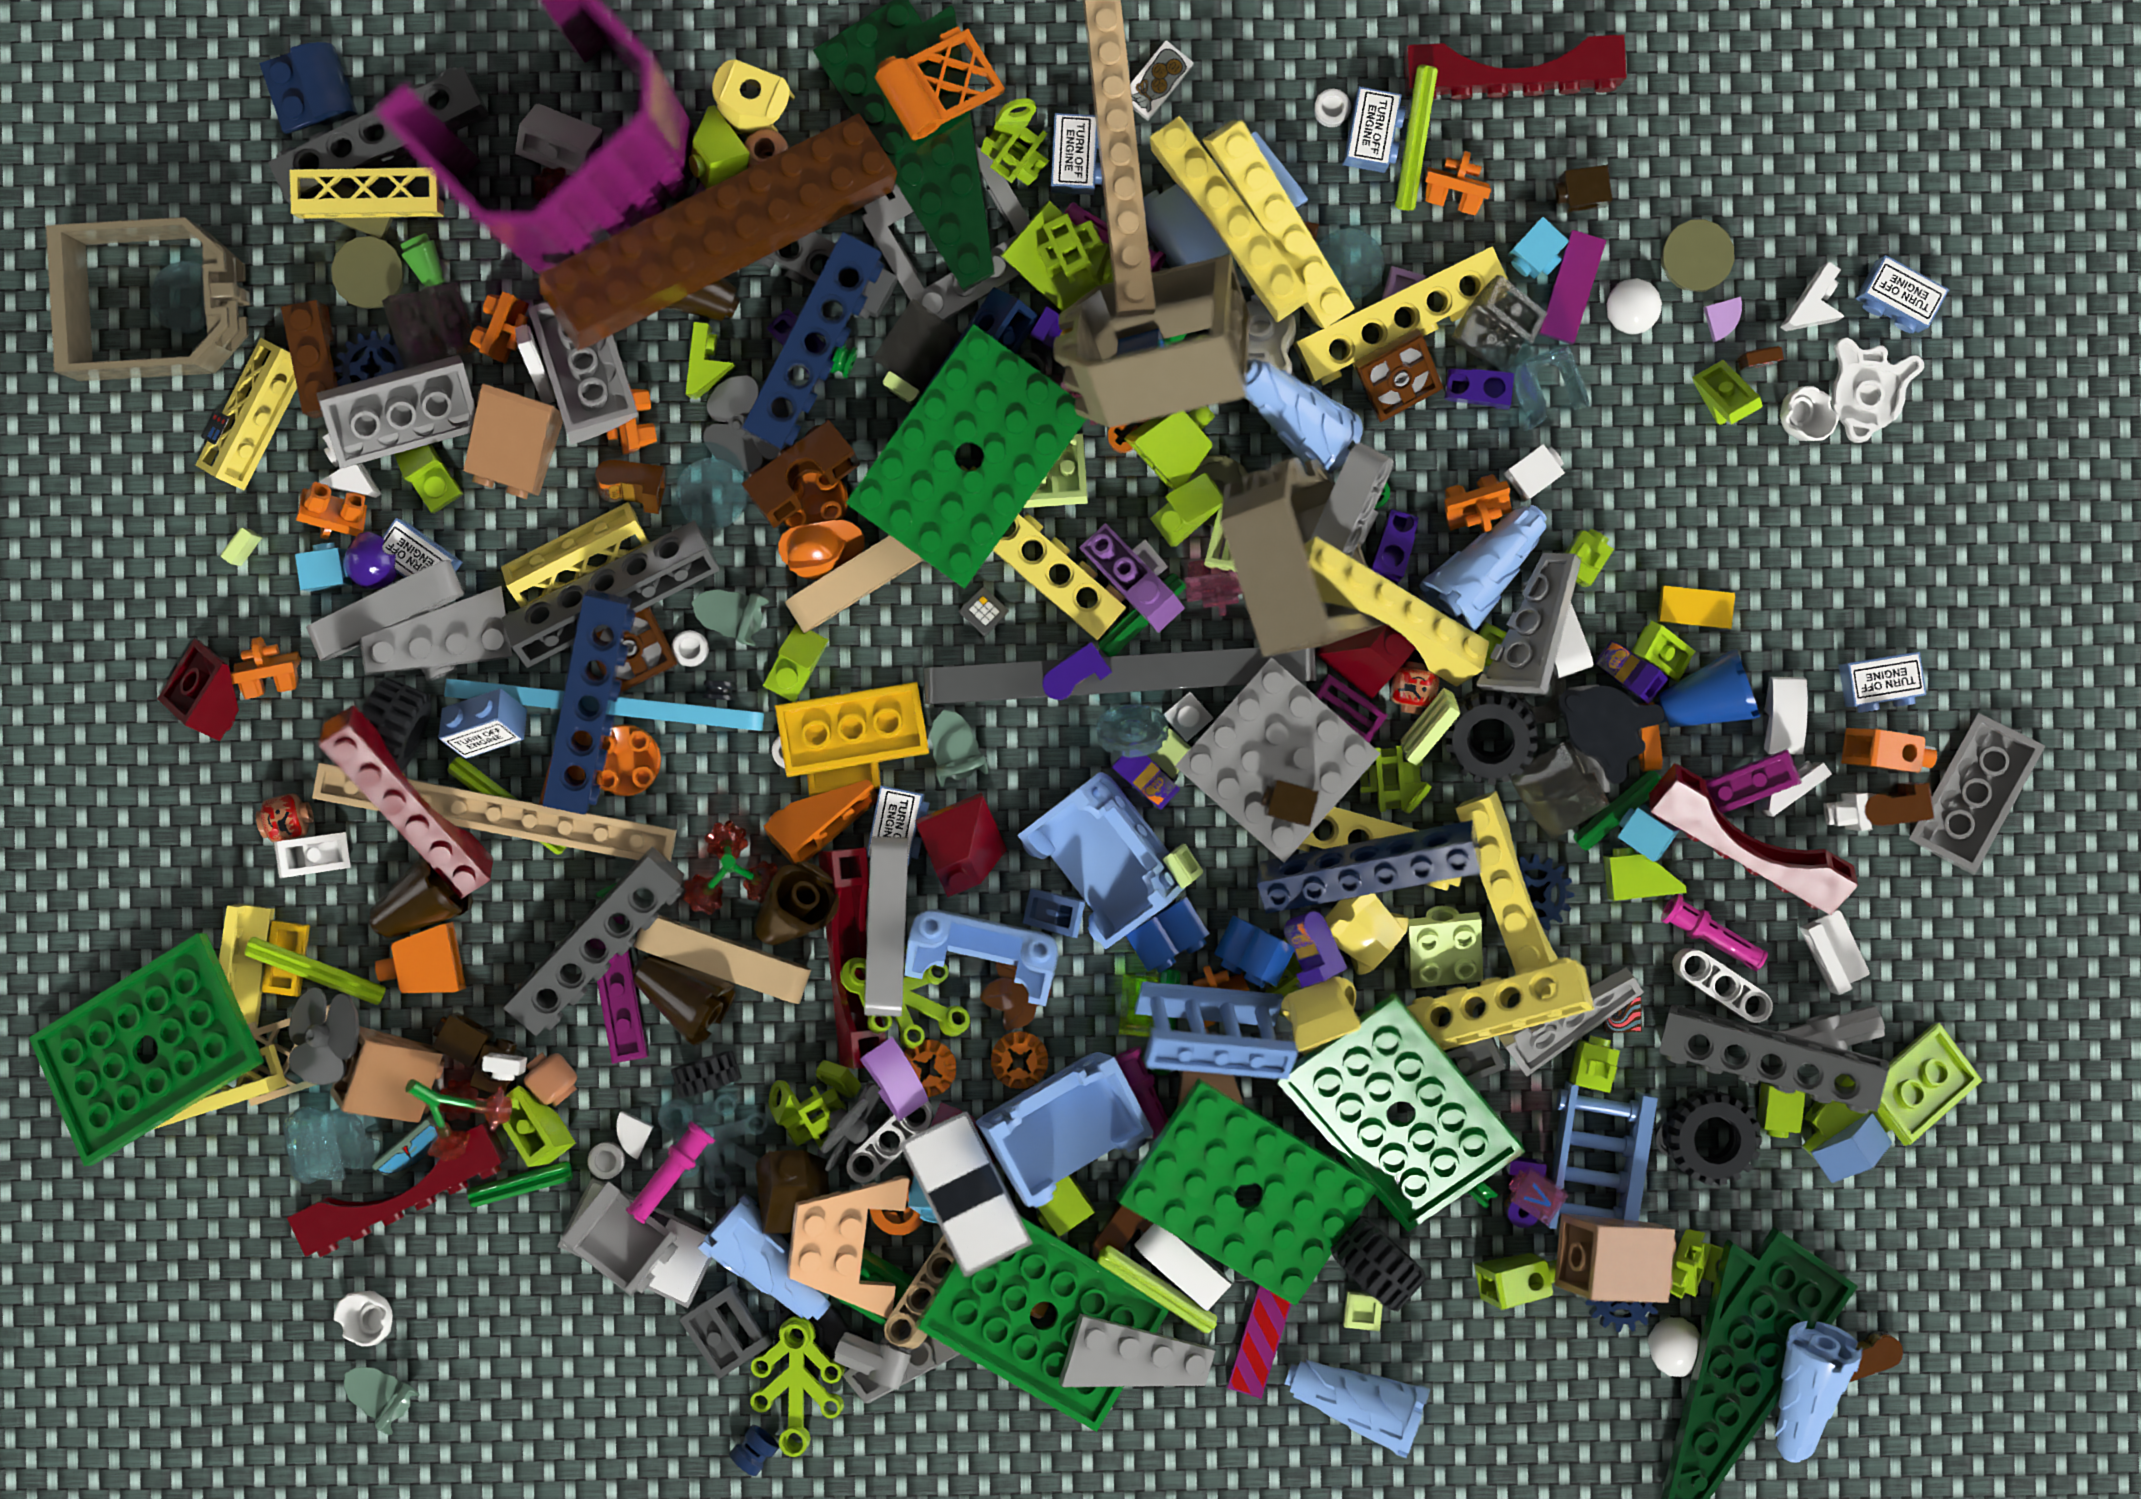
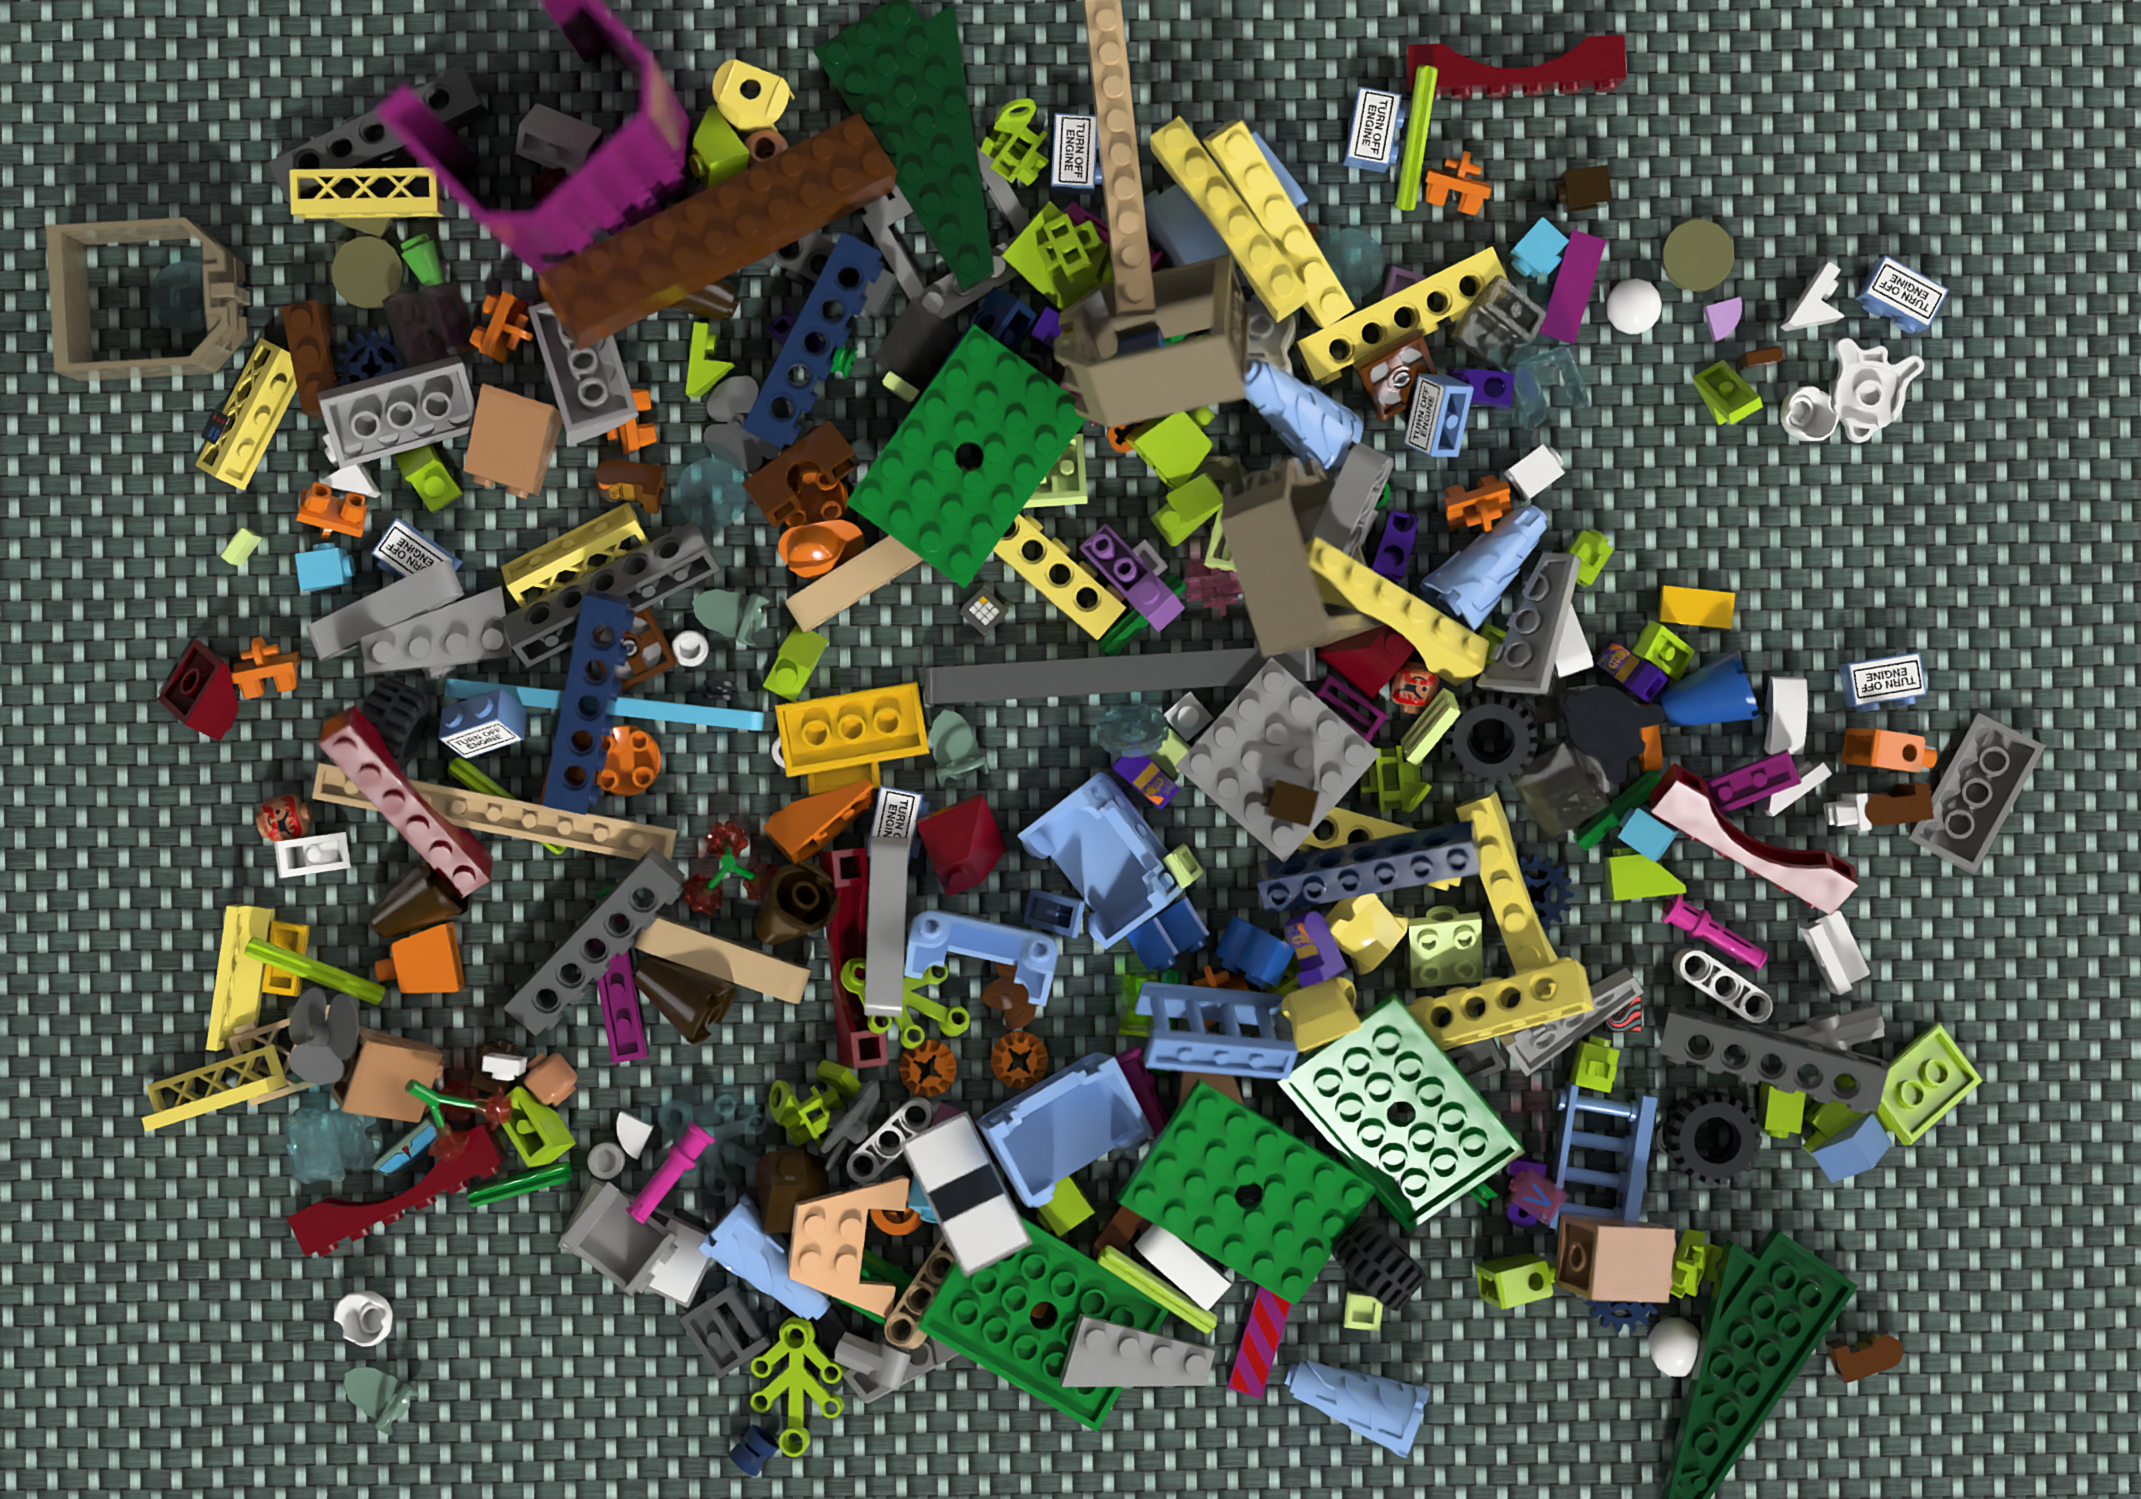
(93, 1050): green plate -> none
(308, 87): dark blue brick -> none
(369, 563): dark purple hair -> none
(461, 1038): dark brown brick -> none
(535, 363): white tile -> none
(706, 1074): black tyre -> none
(896, 1078): medium lavender slope -> none
(911, 90): orange piece -> none
(1064, 677): dark purple leg -> none
(1158, 79): tile -> none
(1332, 107): white tile -> none
(1438, 415): none -> brick
(1814, 1377): light blue cone -> none

